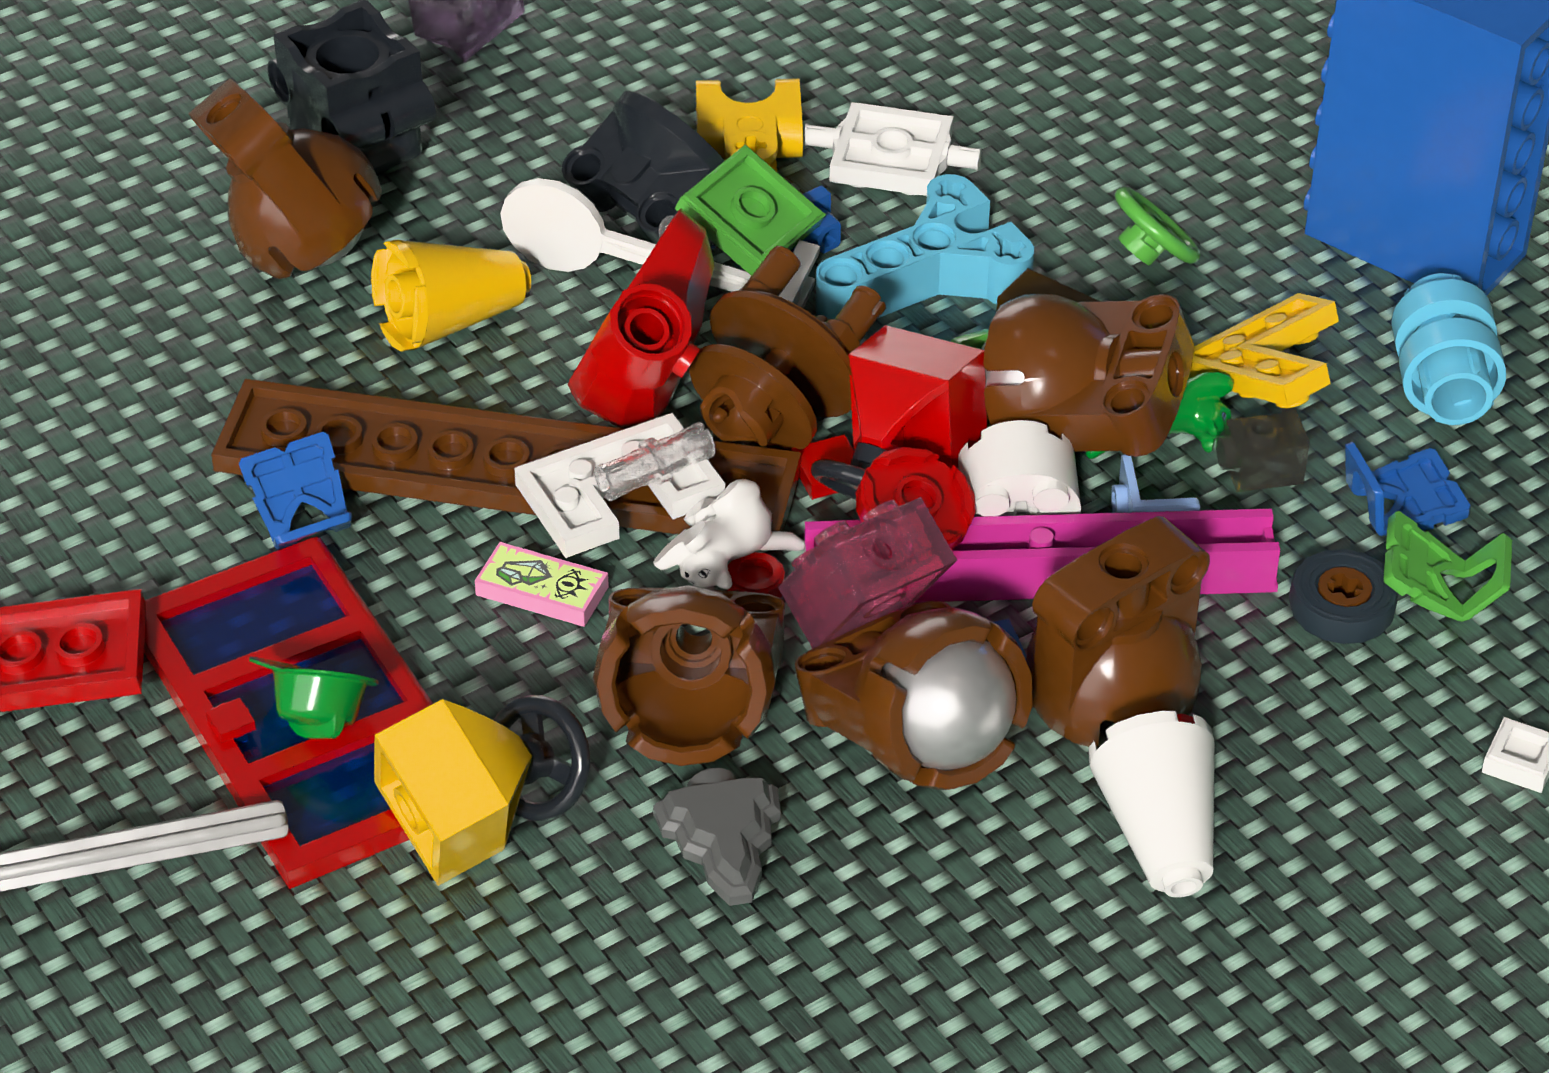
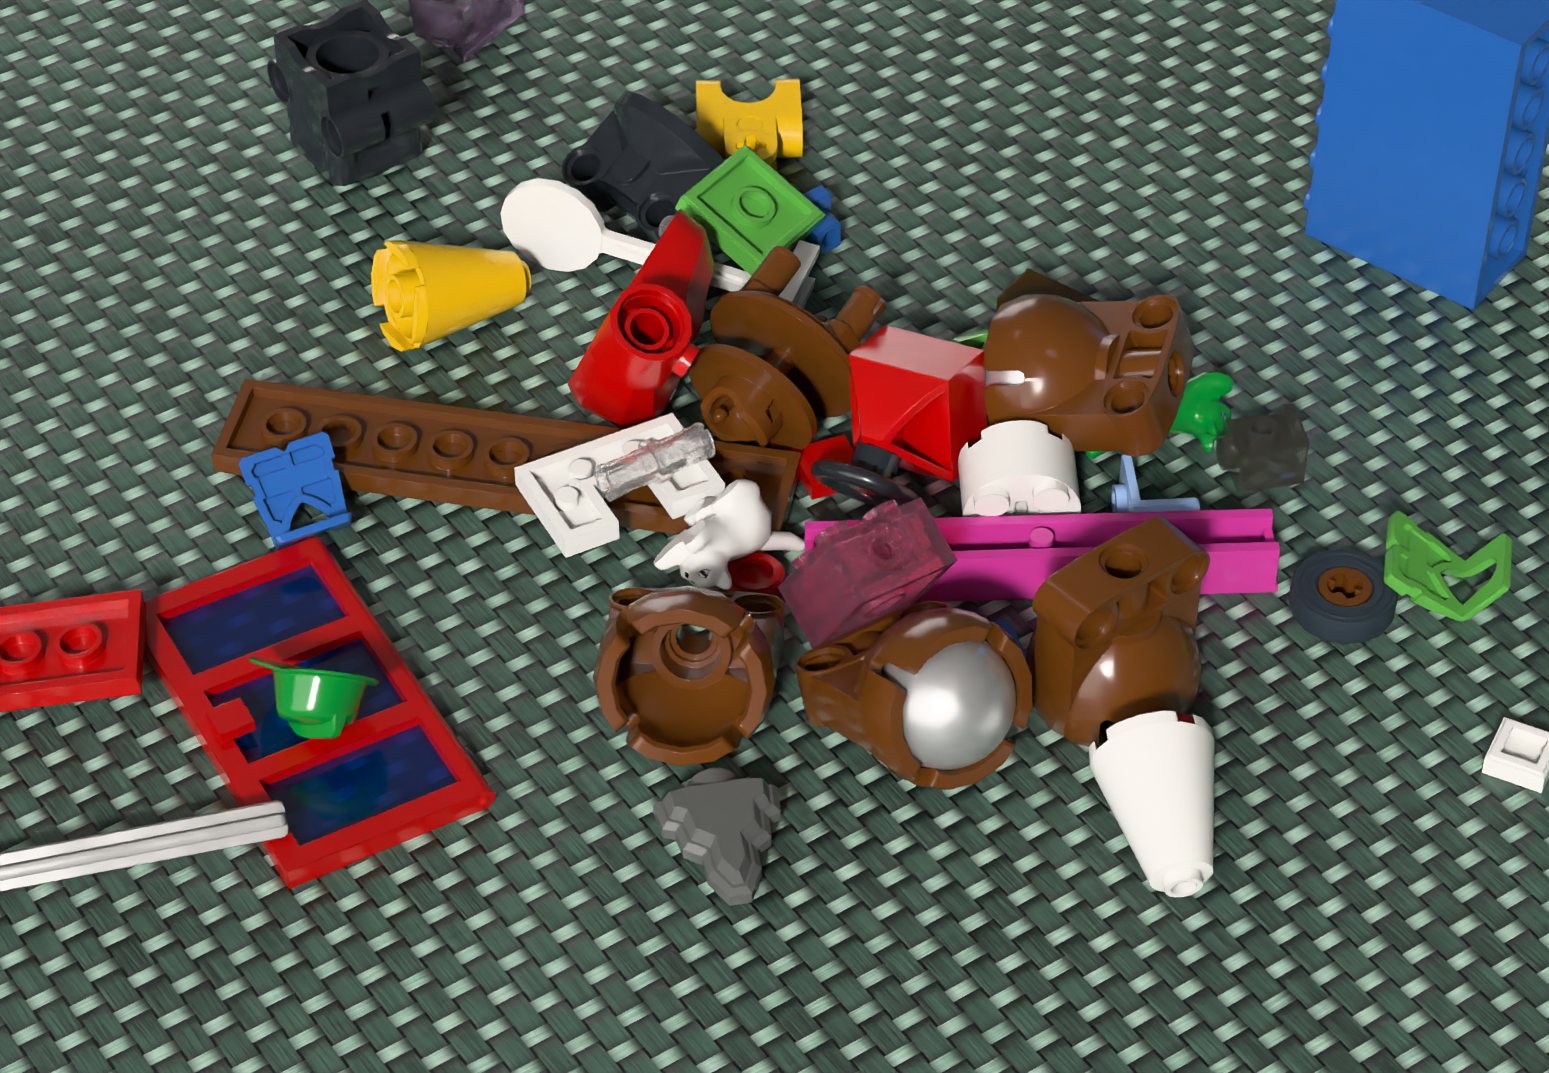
(292, 191): reddish brown piece -> none
(462, 776): yellow piece -> none
(541, 584): tile -> none
(891, 148): white plate -> none
(917, 473): red tile -> none
(940, 255): medium azure beam -> none
(1152, 230): bright green piece -> none
(1254, 355): yellow plate -> none
(1417, 486): blue piece -> none
(1448, 349): medium azure piece -> none

